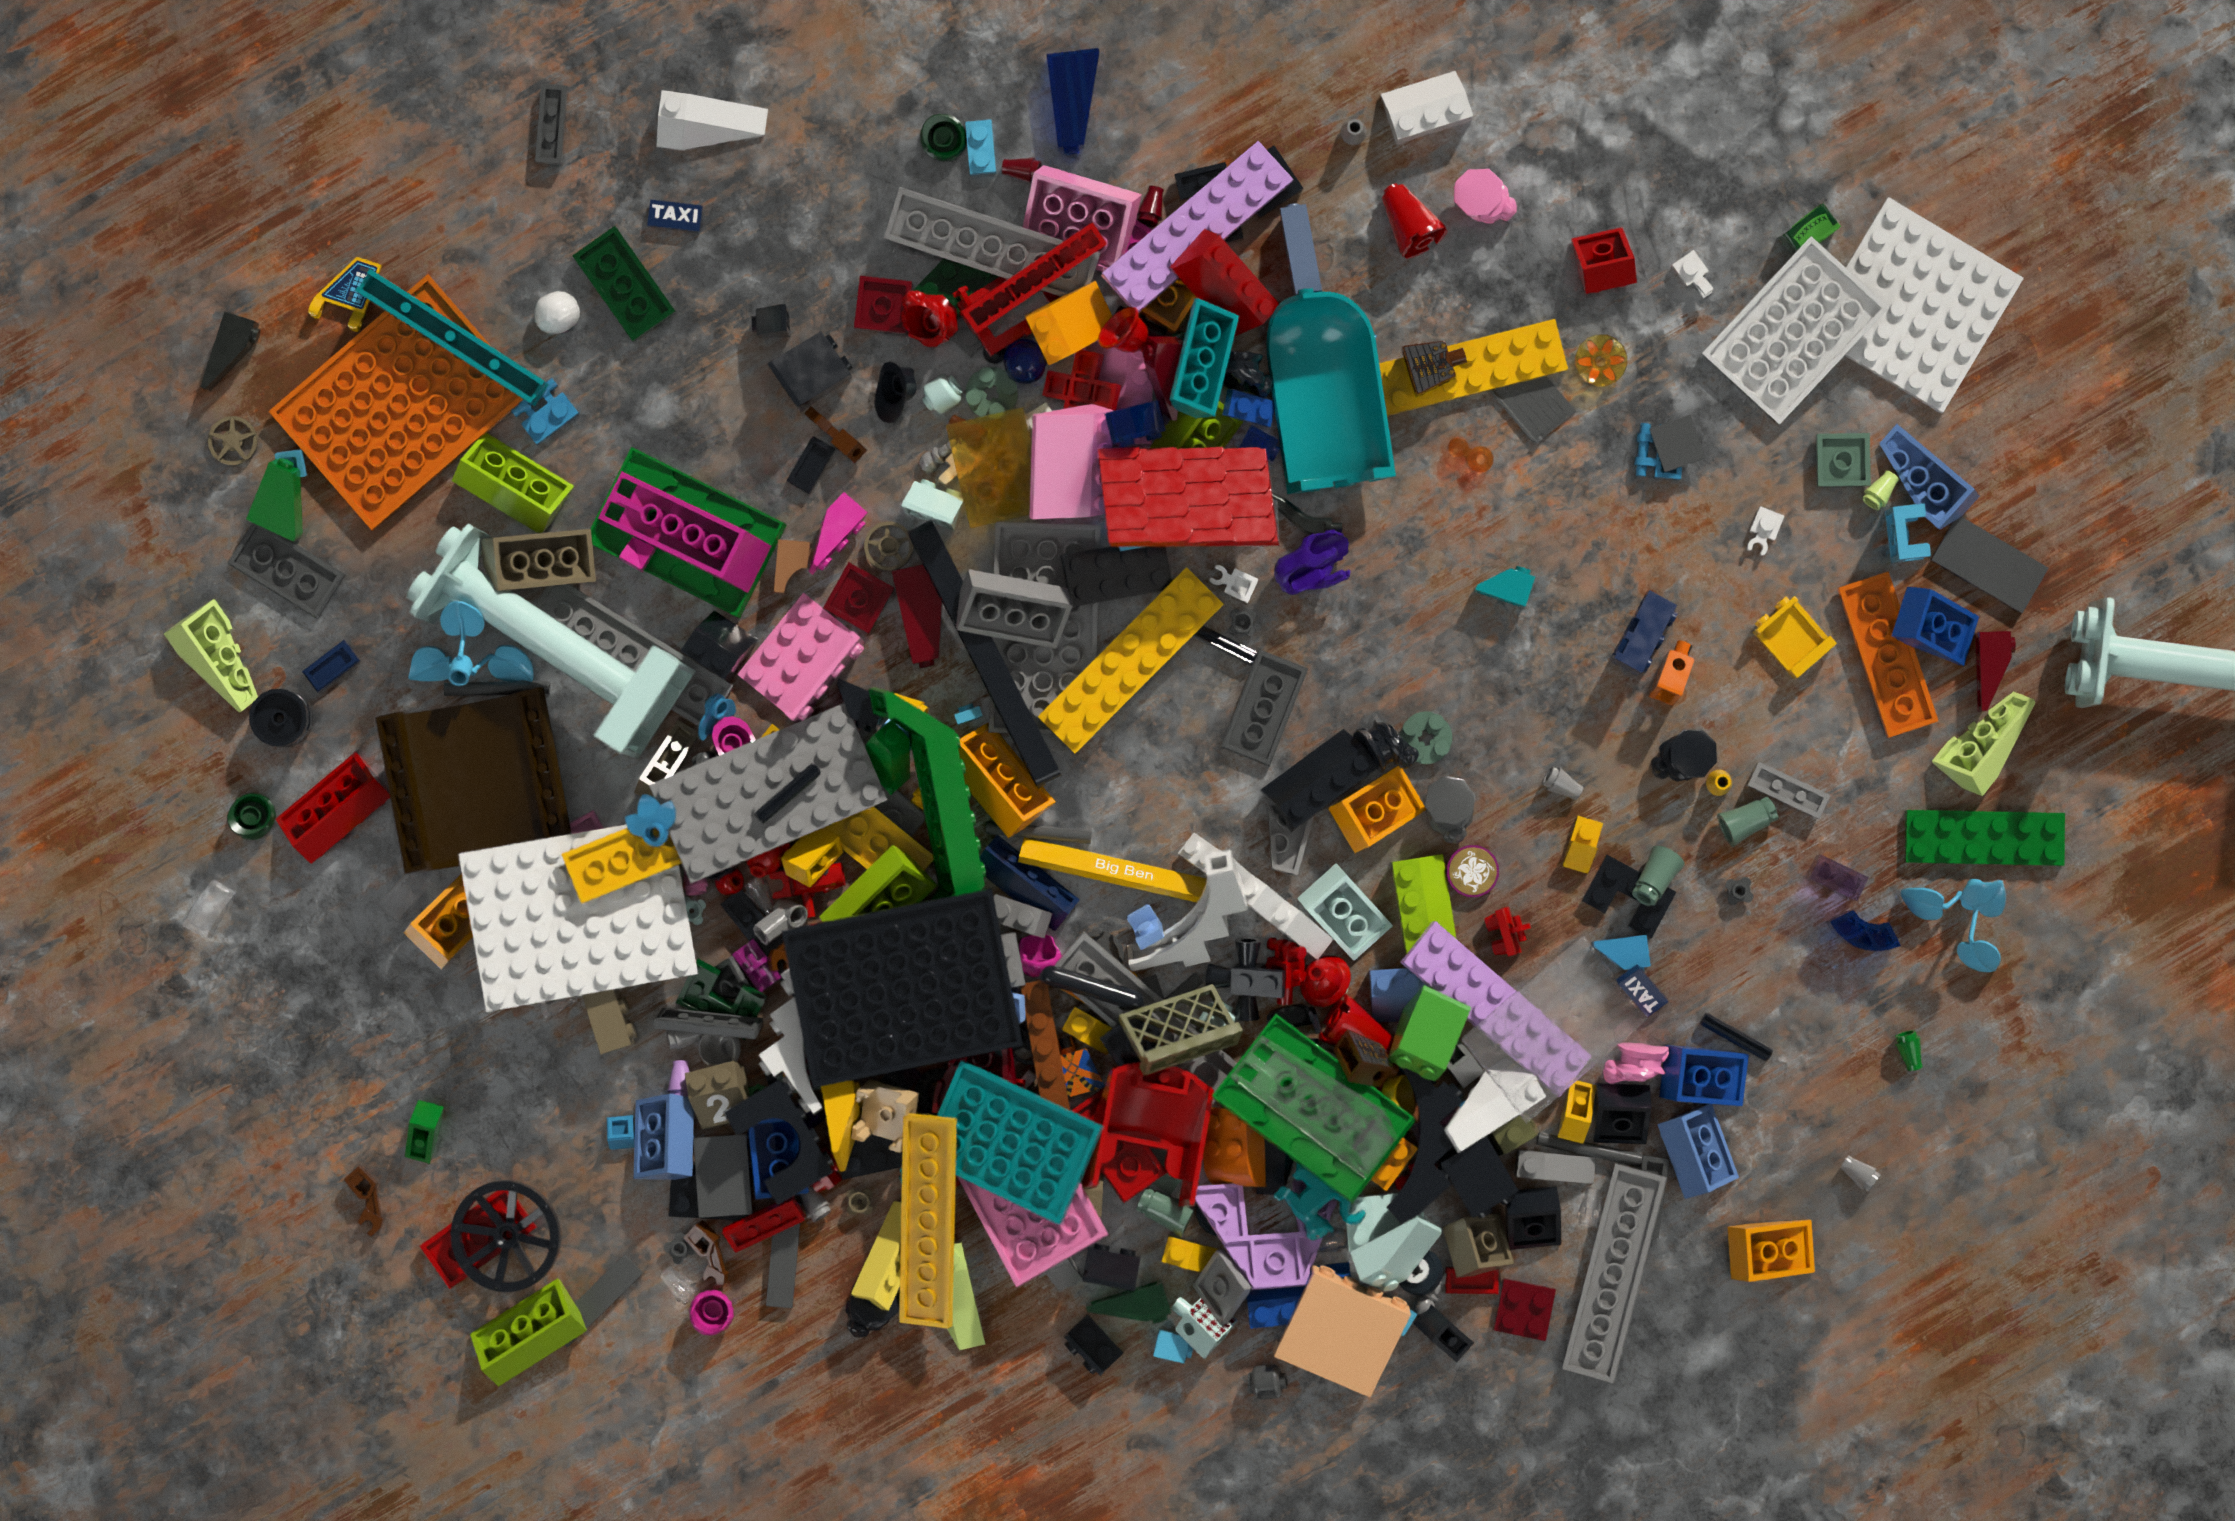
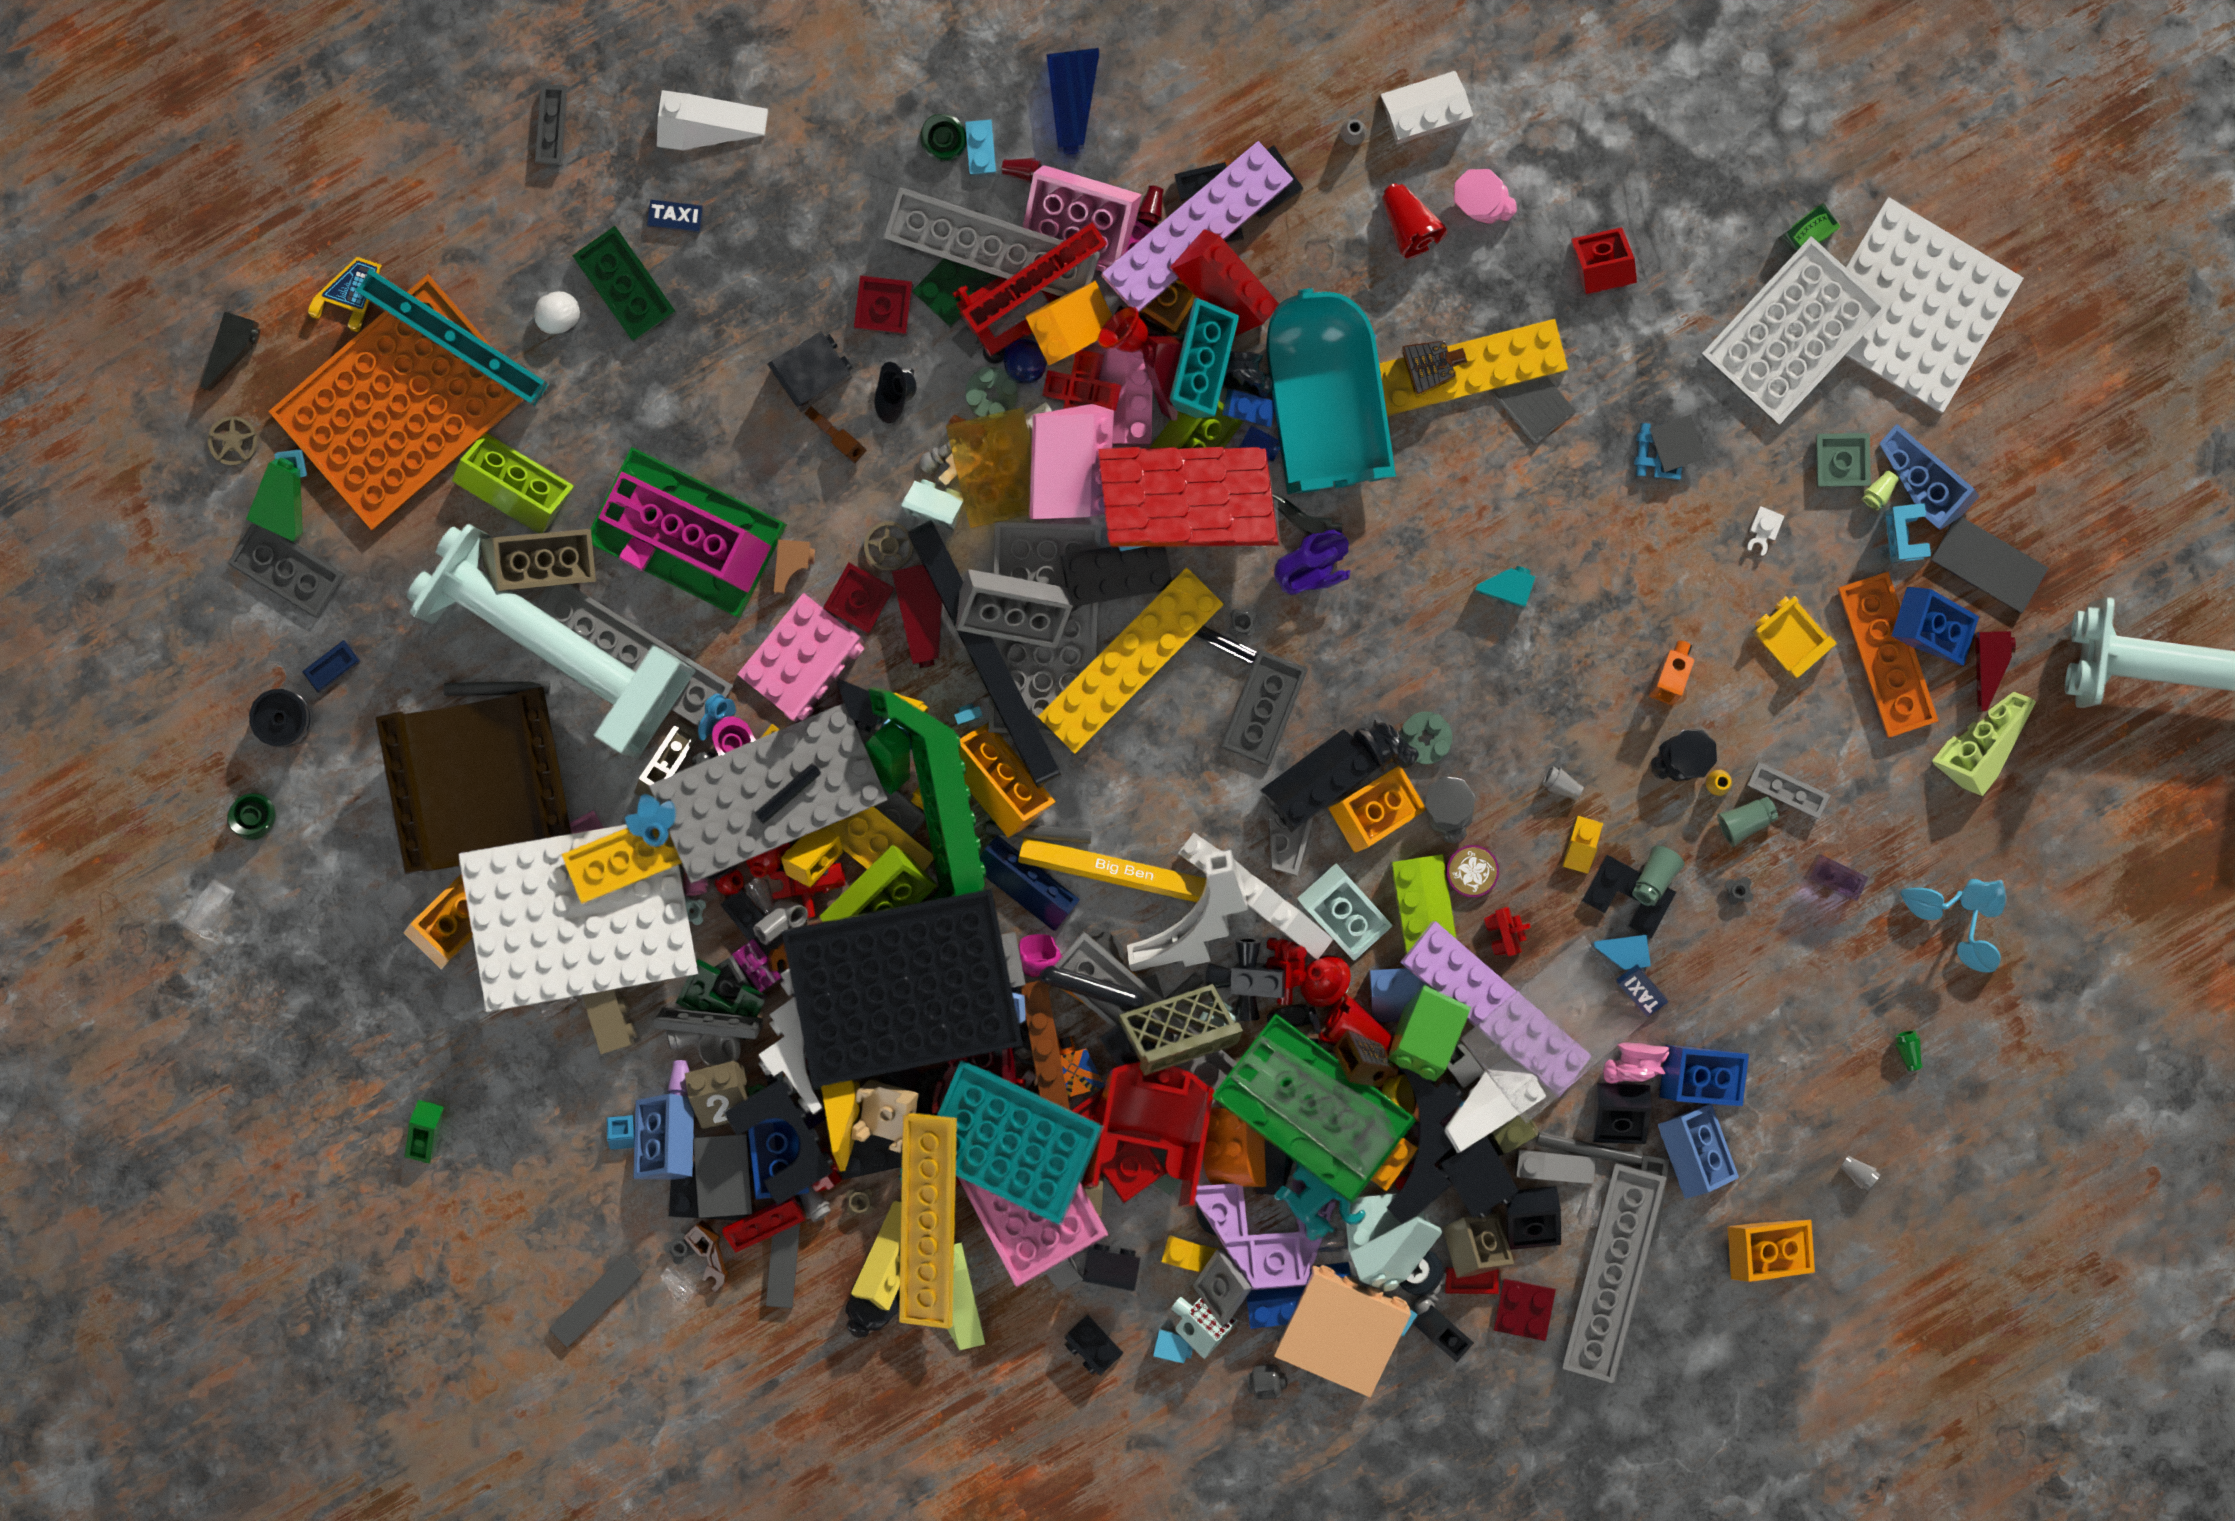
(209, 649): yellowish green wedge -> none
(333, 807): red slope -> none
(372, 1211): reddish brown piece -> none
(439, 1247): red plate -> none
(462, 619): medium azure plant -> none
(501, 1239): black wheel -> none
(527, 1332): lime slope -> none
(549, 418): dark azure plate -> none
(711, 1312): dark pink hair -> none
(719, 645): black slope -> none
(772, 322): black slope -> none
(811, 465): black tile -> none
(837, 525): dark pink slope -> none
(928, 318): red piece -> none
(942, 393): light aqua head -> none
(1022, 916): light grey brick -> none
(1086, 1029): yellow slope -> none
(1136, 422): clear blue brick -> none
(1143, 1304): clear green slope -> none
(1146, 926): light blue bracket -> none
(1165, 1211): sand green plant -> none
(1238, 585): white plate -> none
(1299, 248): sand blue slope -> none
(1459, 447): clear orange plate -> none
(1577, 1112): yellow slope -> none
(1601, 346): clear yellow dish -> none
(1644, 633): dark blue wedge -> none
(1691, 271): white plate -> none
(1736, 1036): black axle -> none
(1861, 934): clear blue brick -> none
(1984, 837): green plate -> none

